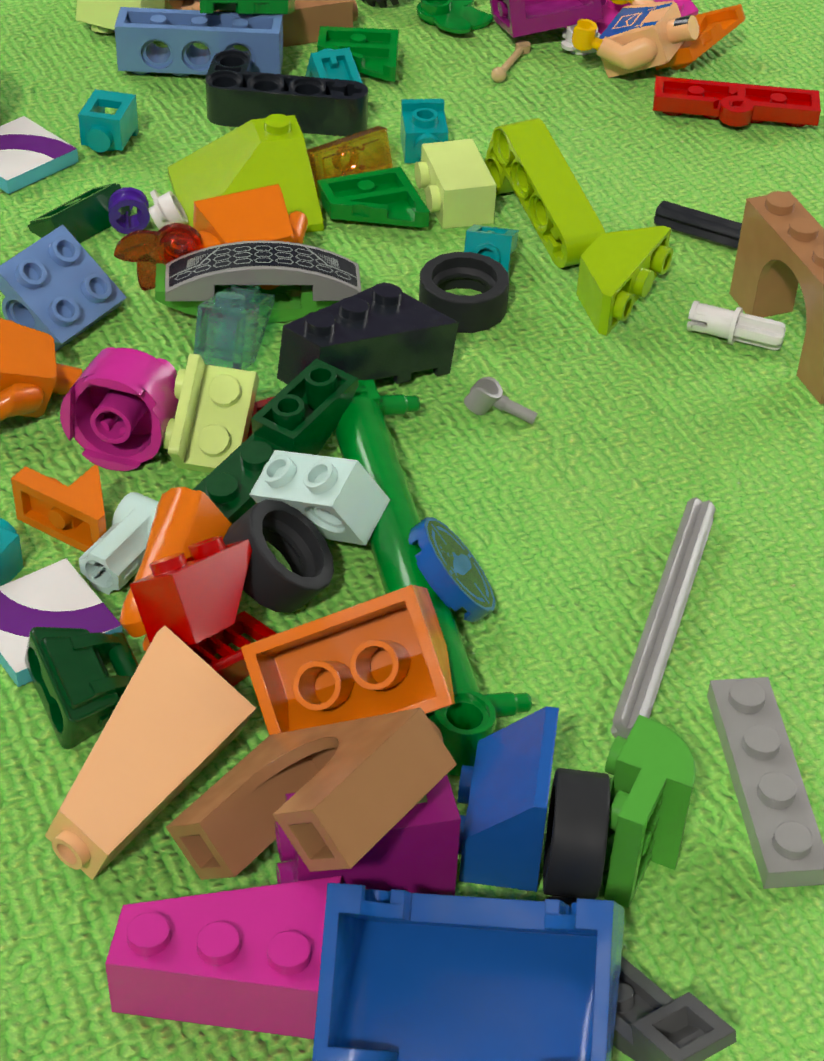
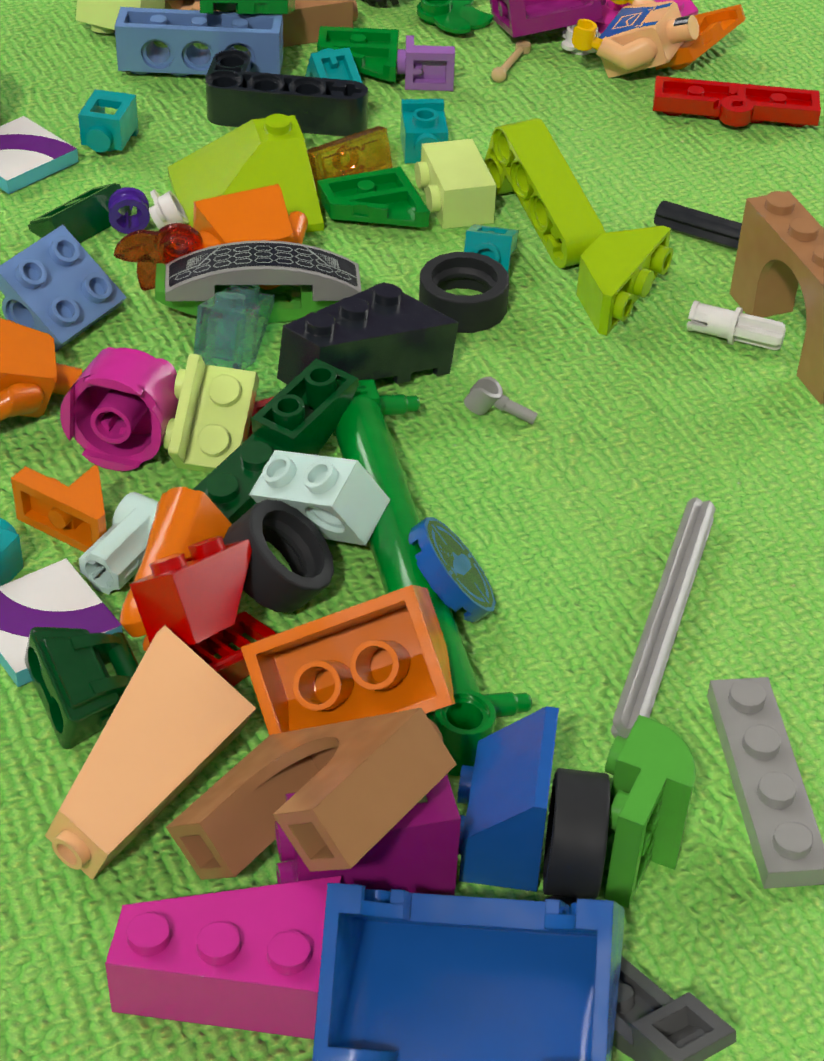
(426, 66): none -> medium lavender bracket

